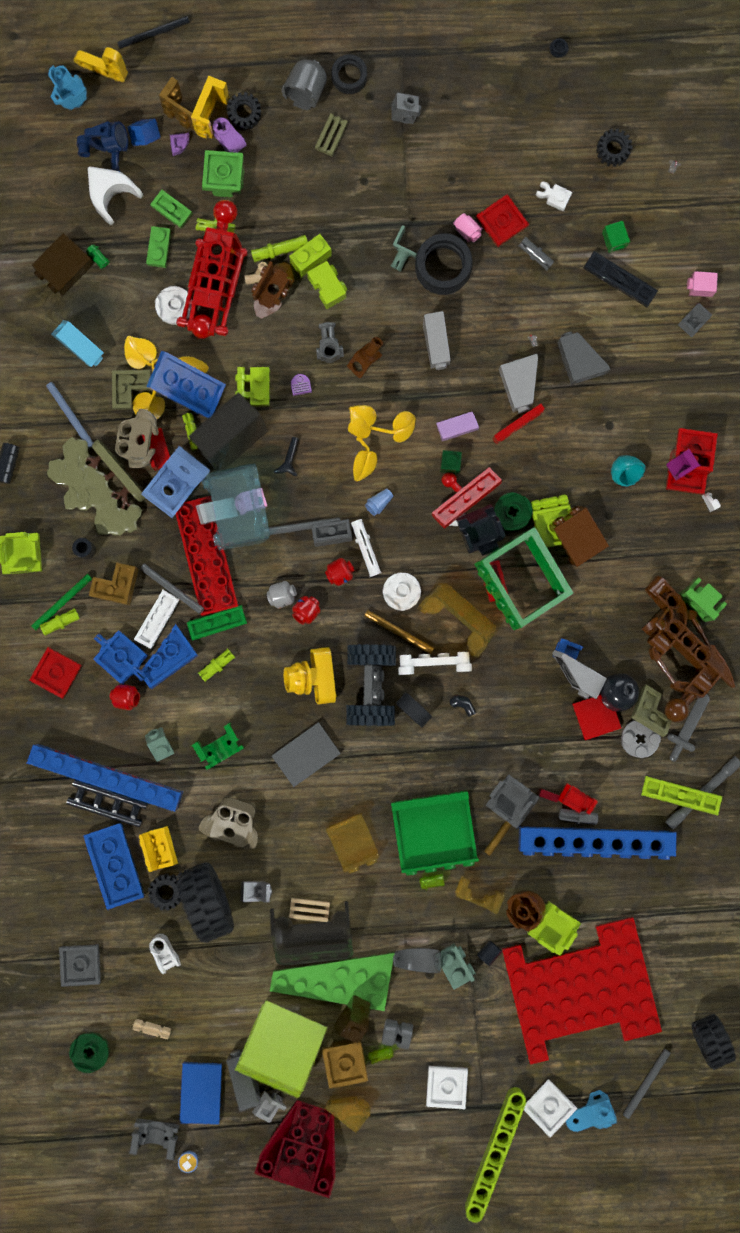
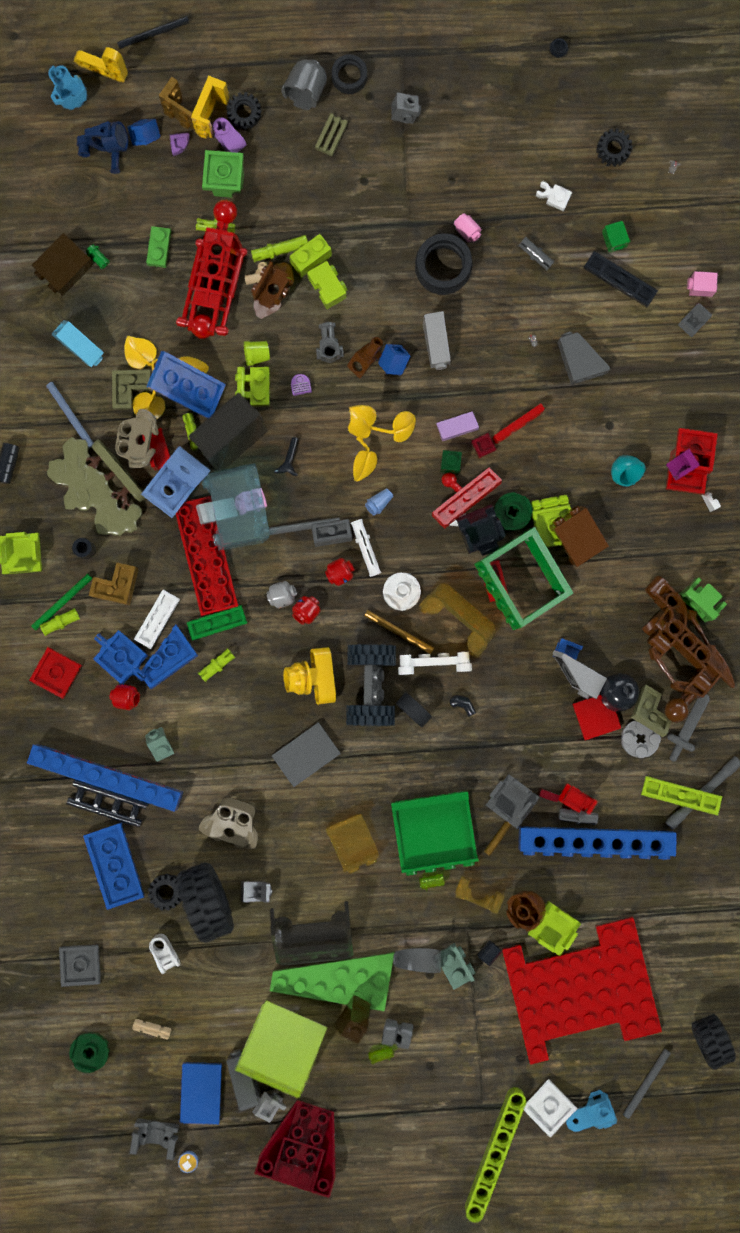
(104, 185): white animal -> none
(158, 849): yellow bracket -> none
(171, 209): bright green plate -> none
(171, 304): white tile -> none
(171, 588): dark grey piece -> none
(220, 748): green piece -> none
(256, 352): none -> lime piece
(309, 917): tan tile -> none
(344, 1063): pearl gold panel -> none
(350, 1111): clear yellow slope -> none
(394, 359): none -> blue panel
(403, 253): sand green bracket -> none
(446, 1087): white tile -> none
(483, 445): none -> dark red tile
(502, 220): red tile -> none
(519, 382): light grey slope -> none

